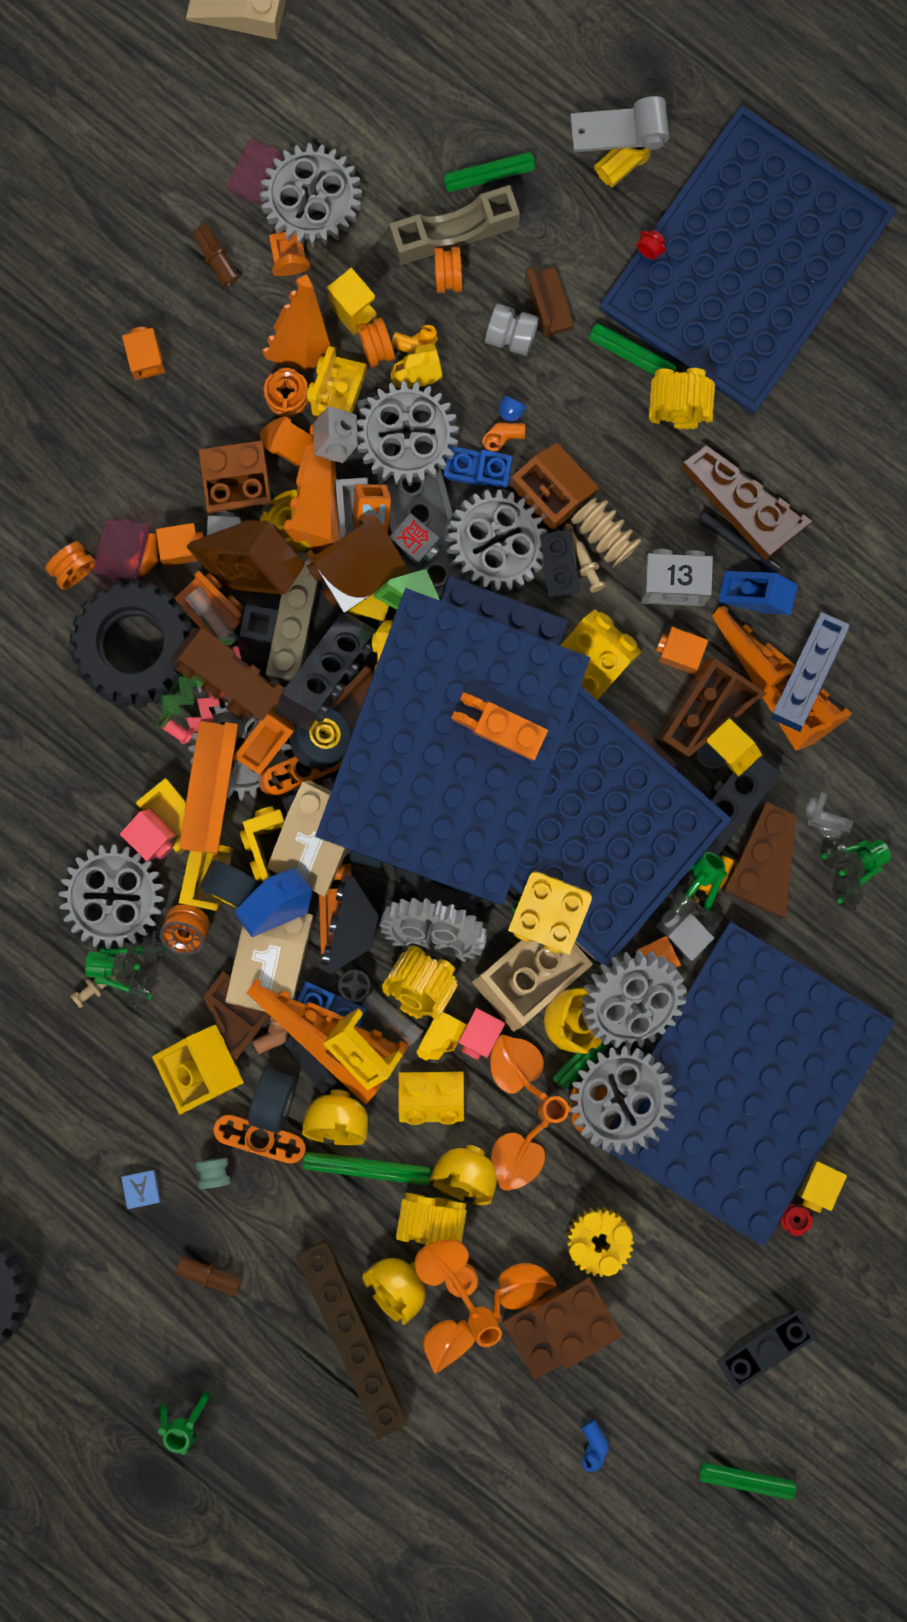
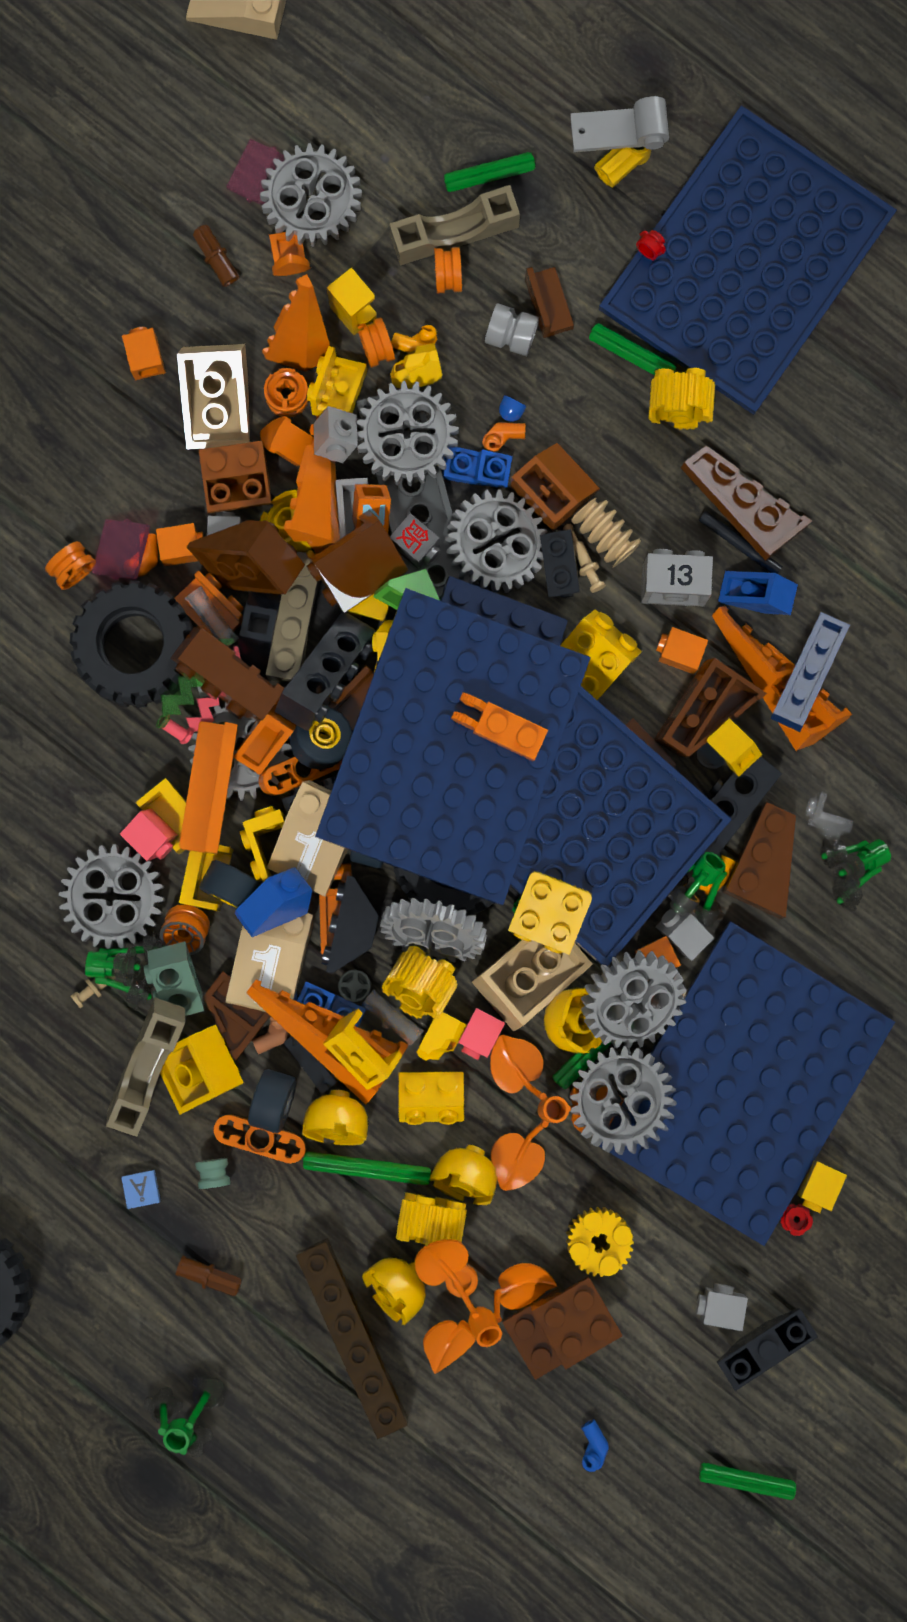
(144, 1065): none -> dark tan arch
(179, 980): none -> sand green brick
(214, 395): none -> tan slope
(722, 1307): none -> light grey brick

